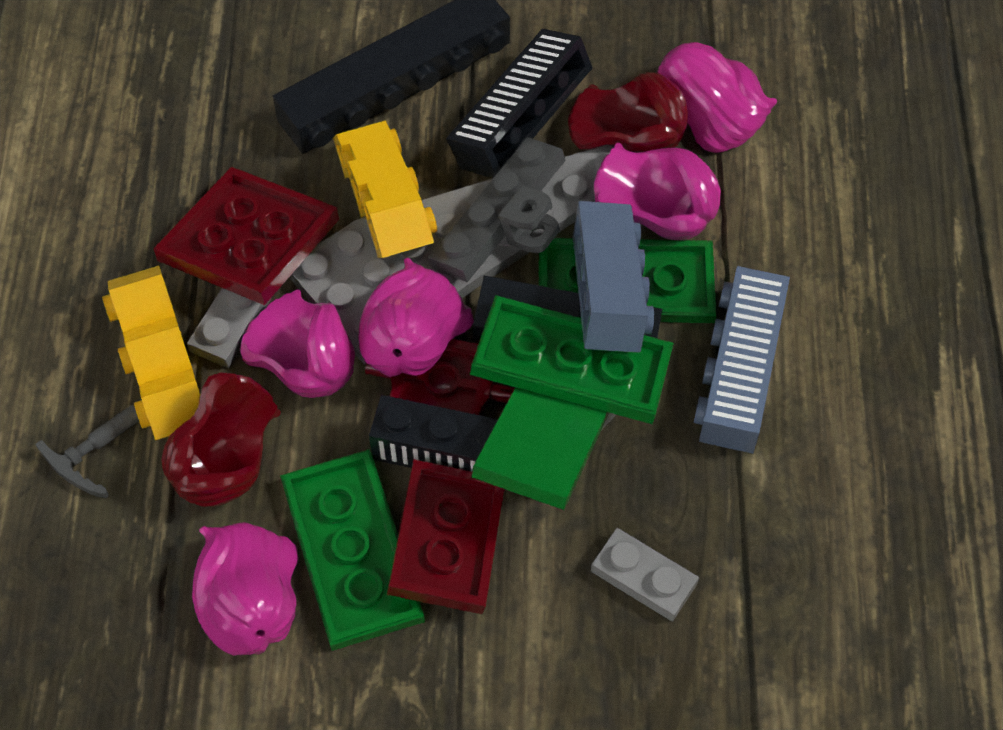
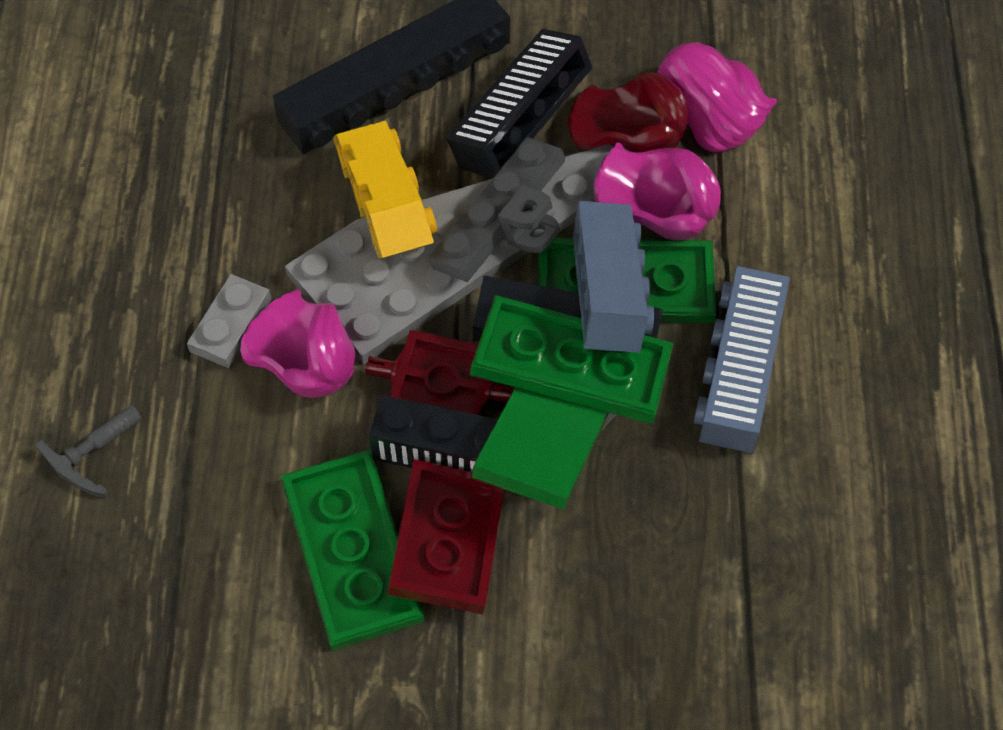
(153, 350): yellow brick -> none
(221, 445): dark red piece -> none
(244, 587): dark pink piece -> none
(247, 235): dark red plate -> none
(411, 313): dark pink piece -> none
(644, 574): light grey plate -> none

